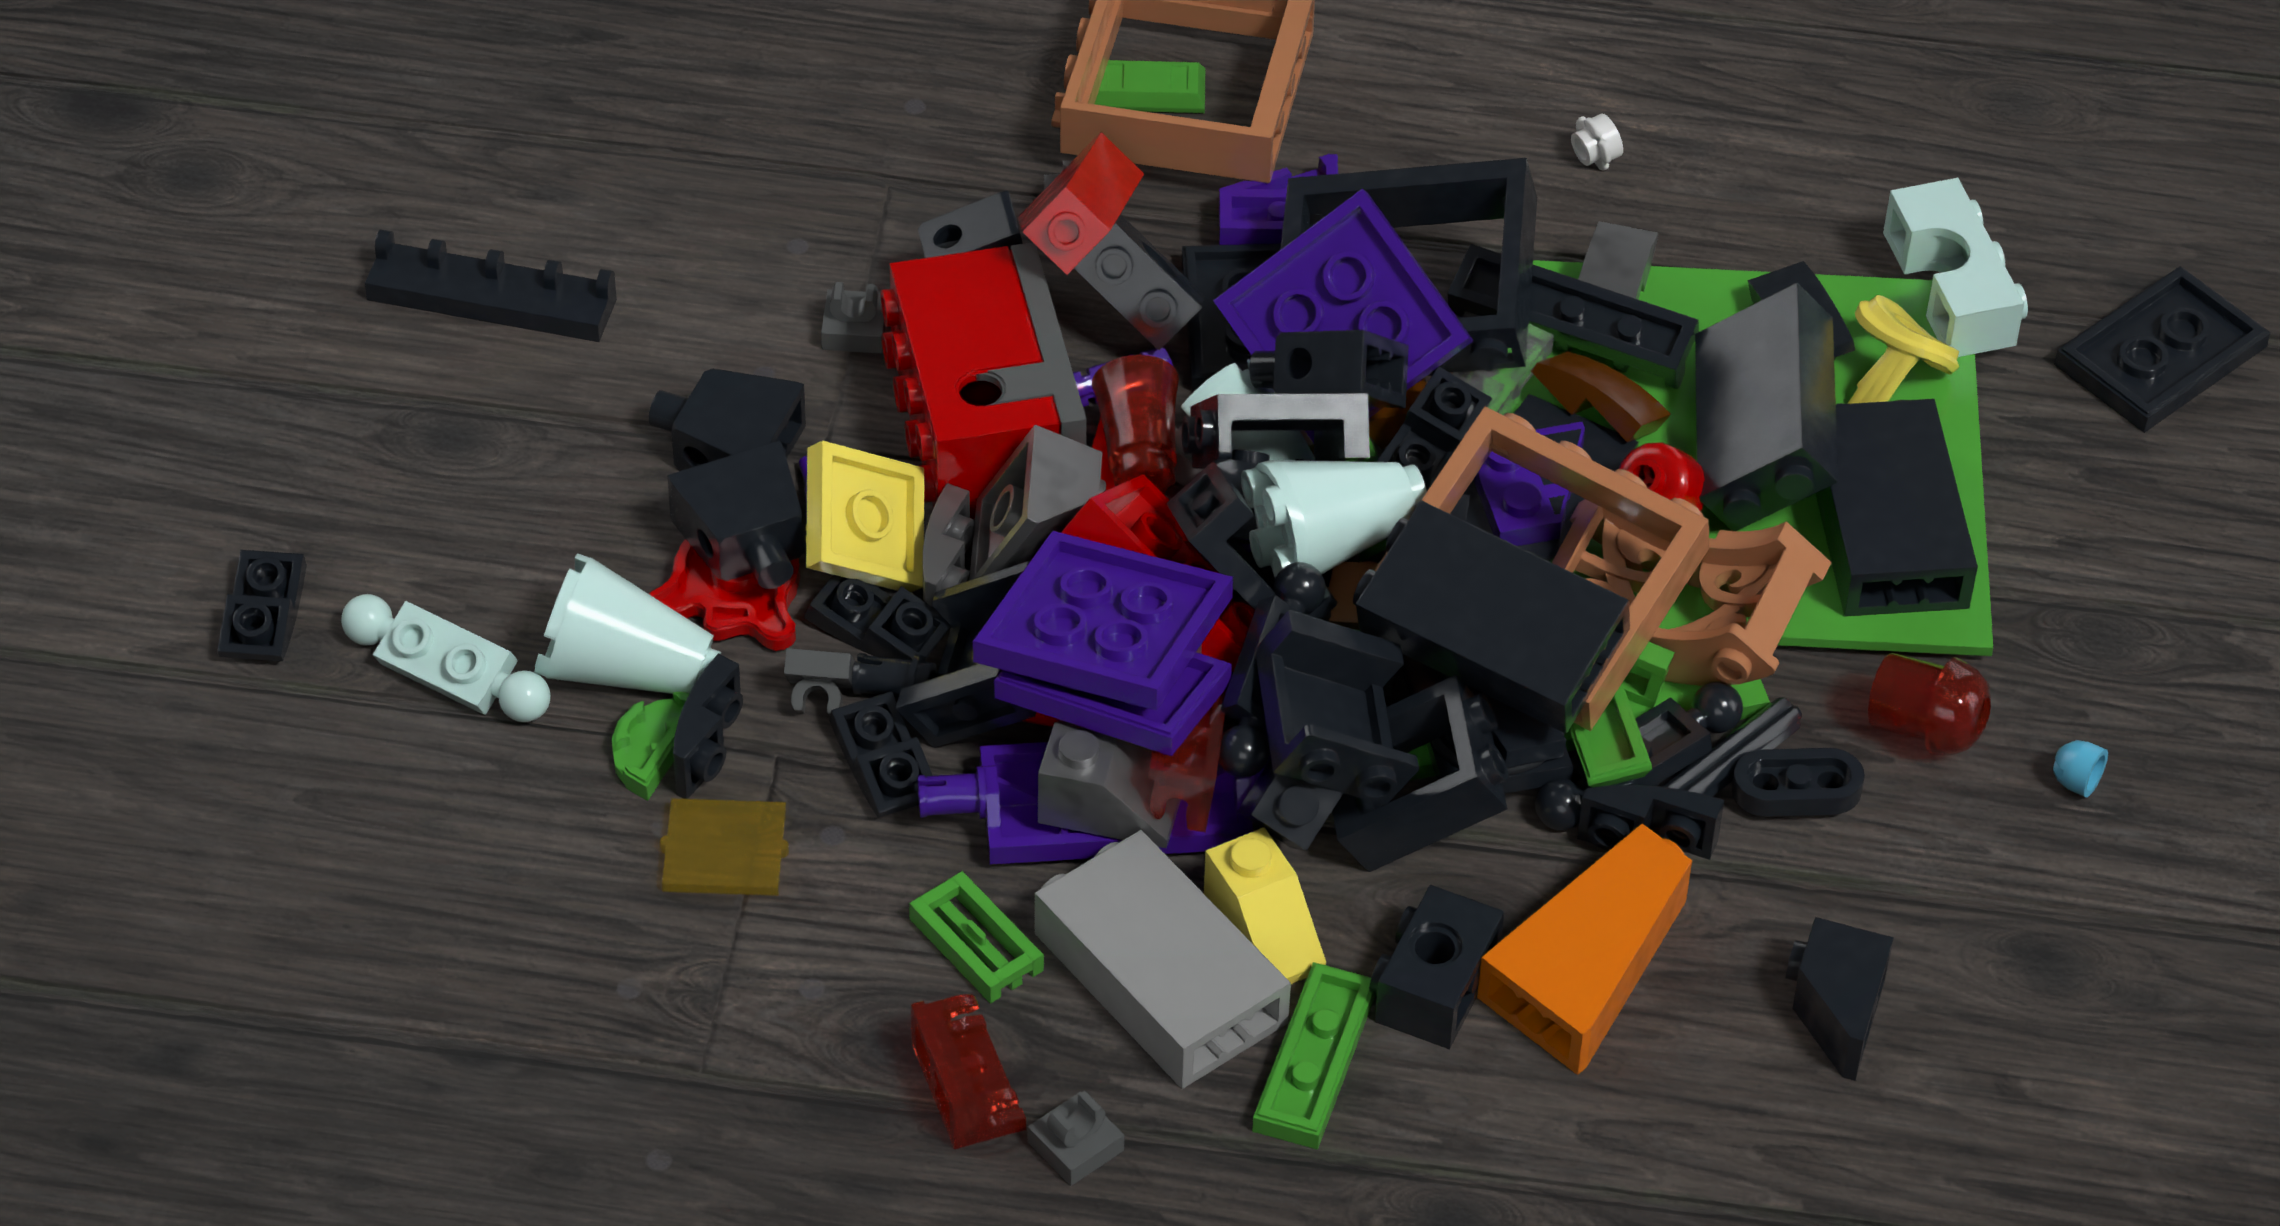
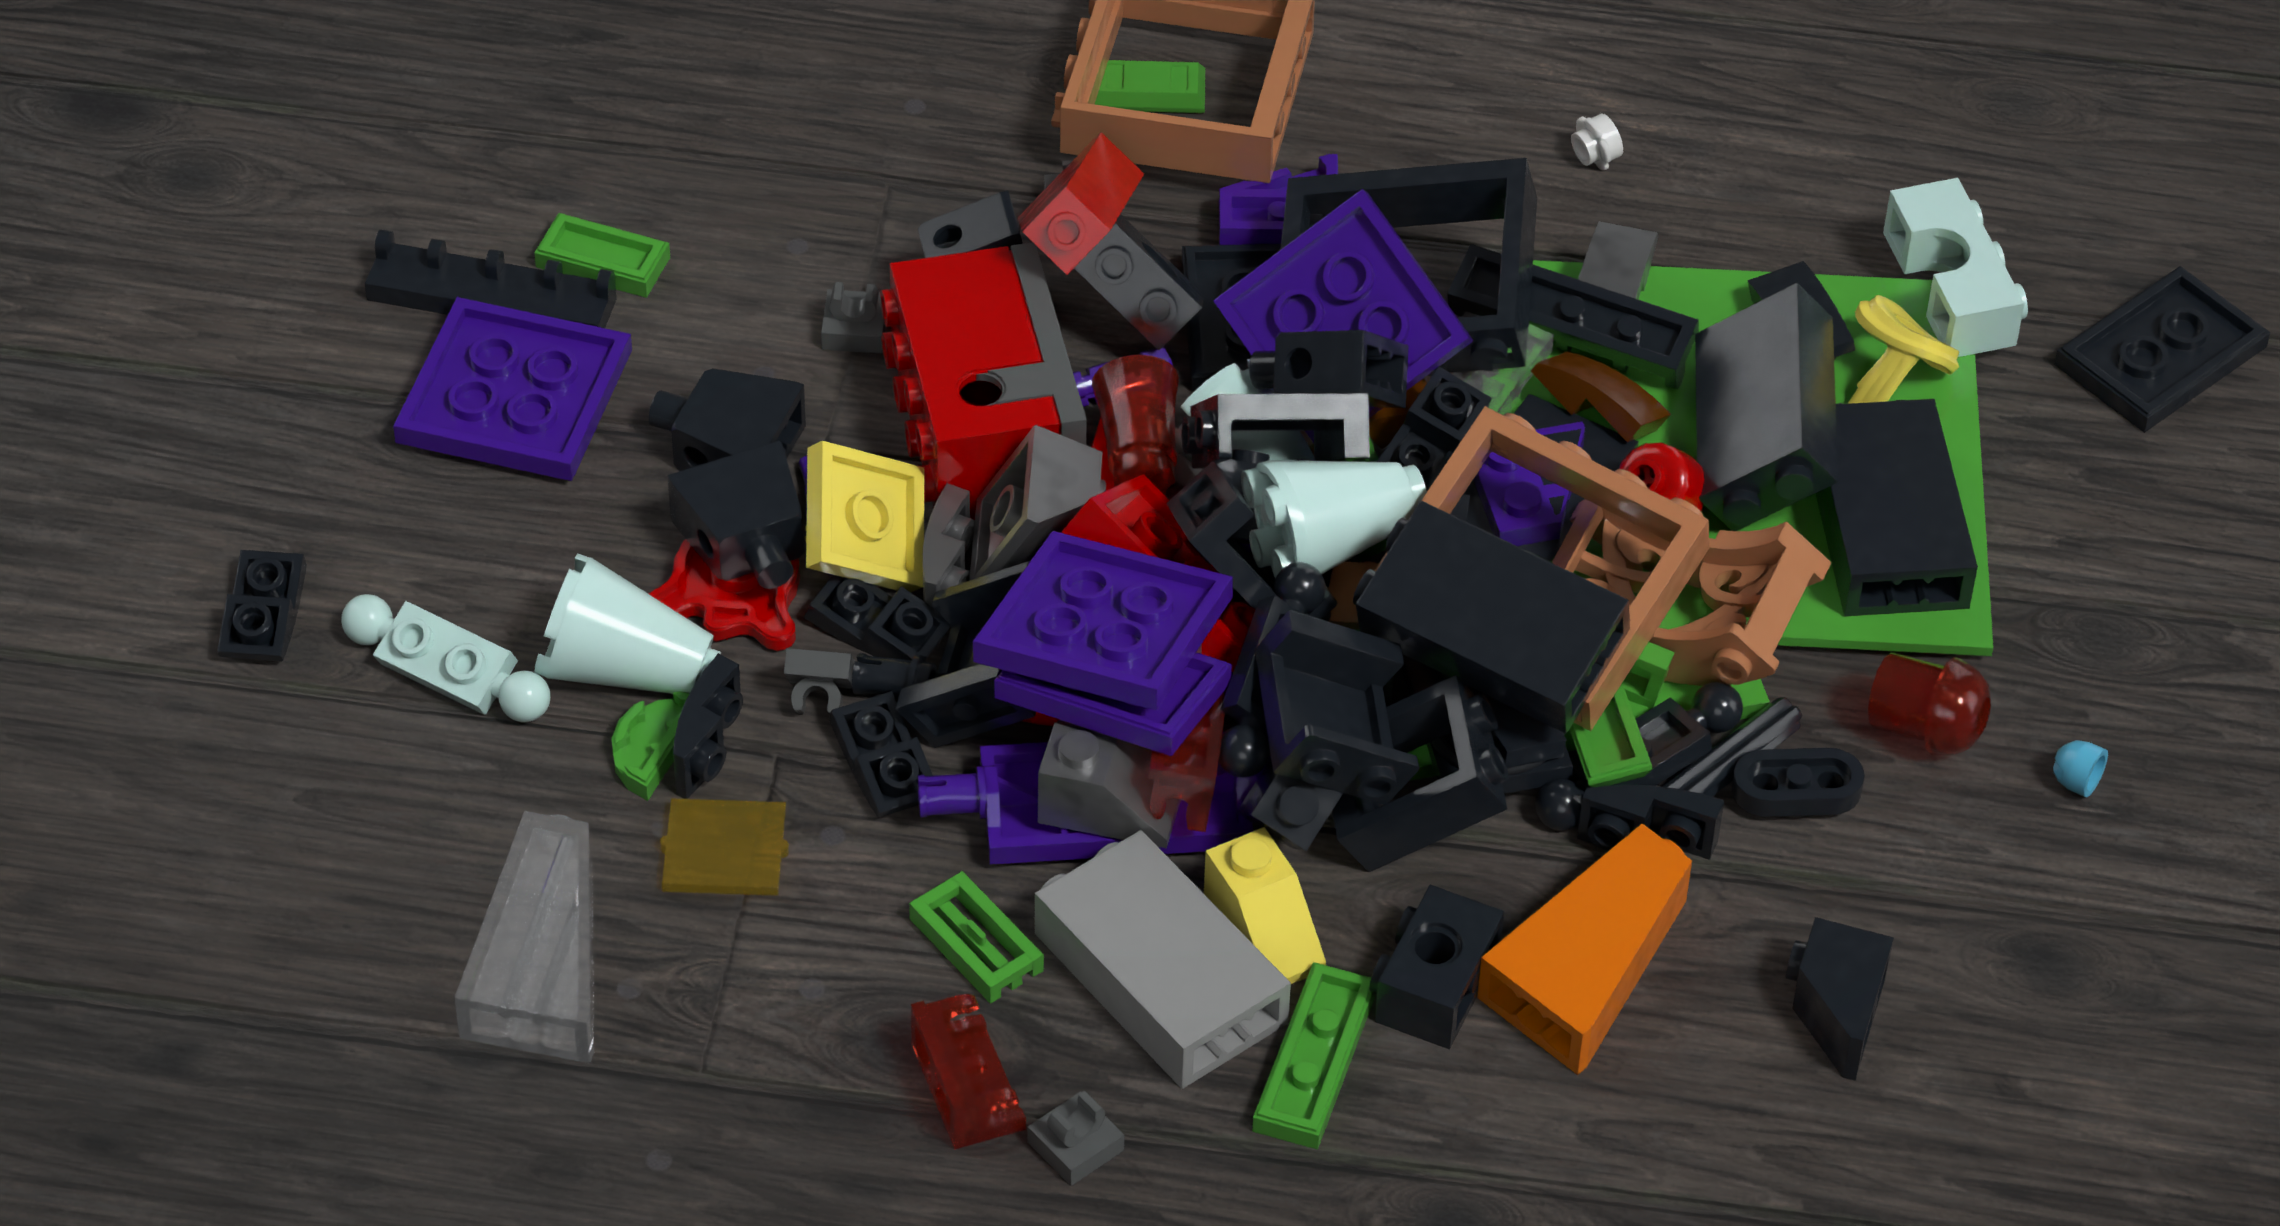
(513, 388): none -> dark purple plate
(534, 952): none -> clear slope
(590, 246): none -> bright green tile

